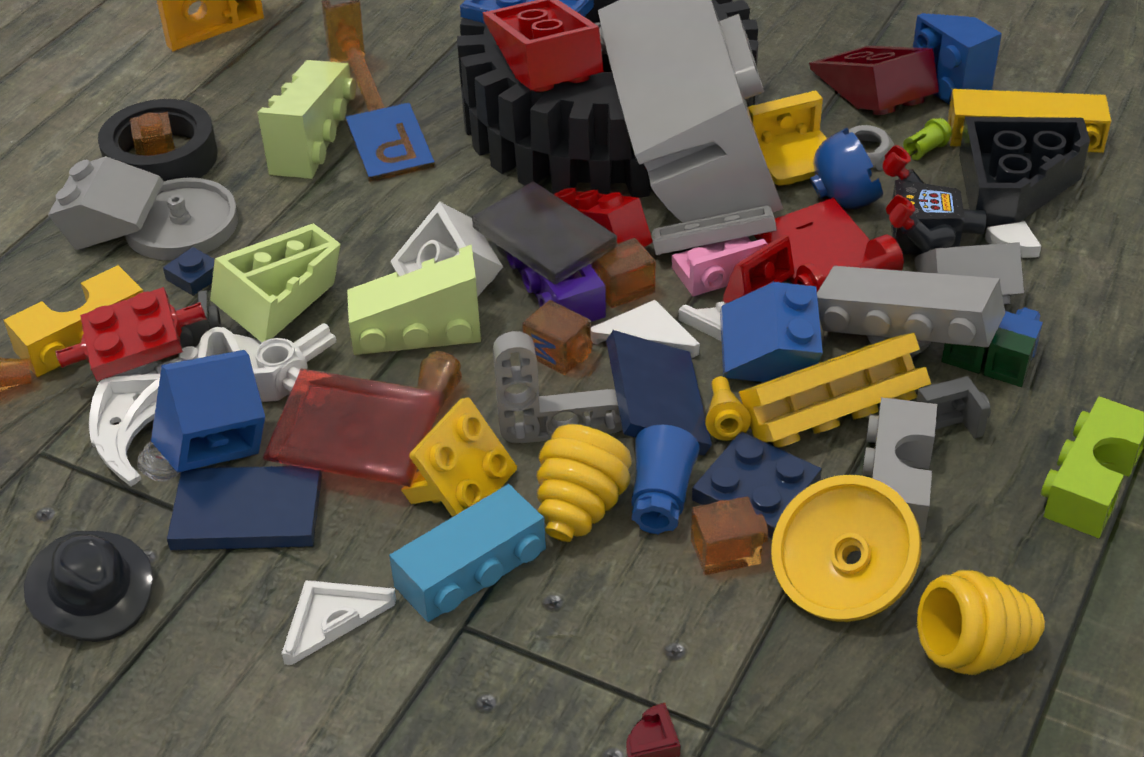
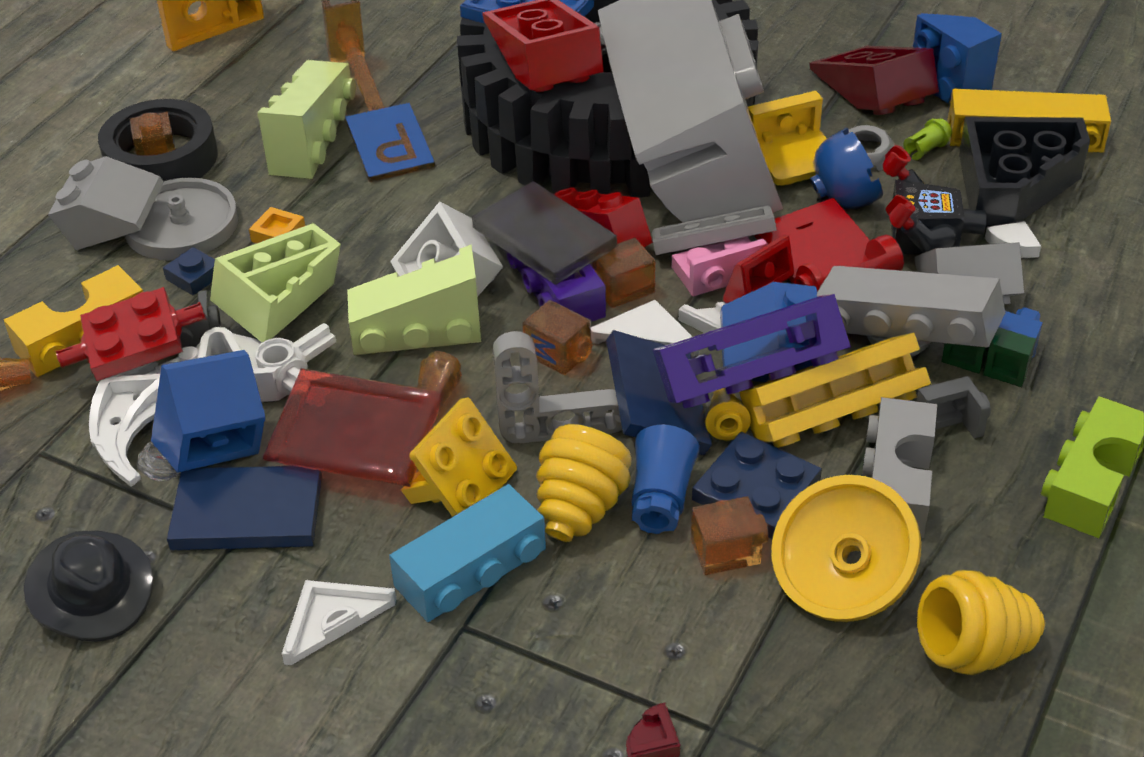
(274, 223): none -> light orange plate
(822, 328): none -> dark purple brick

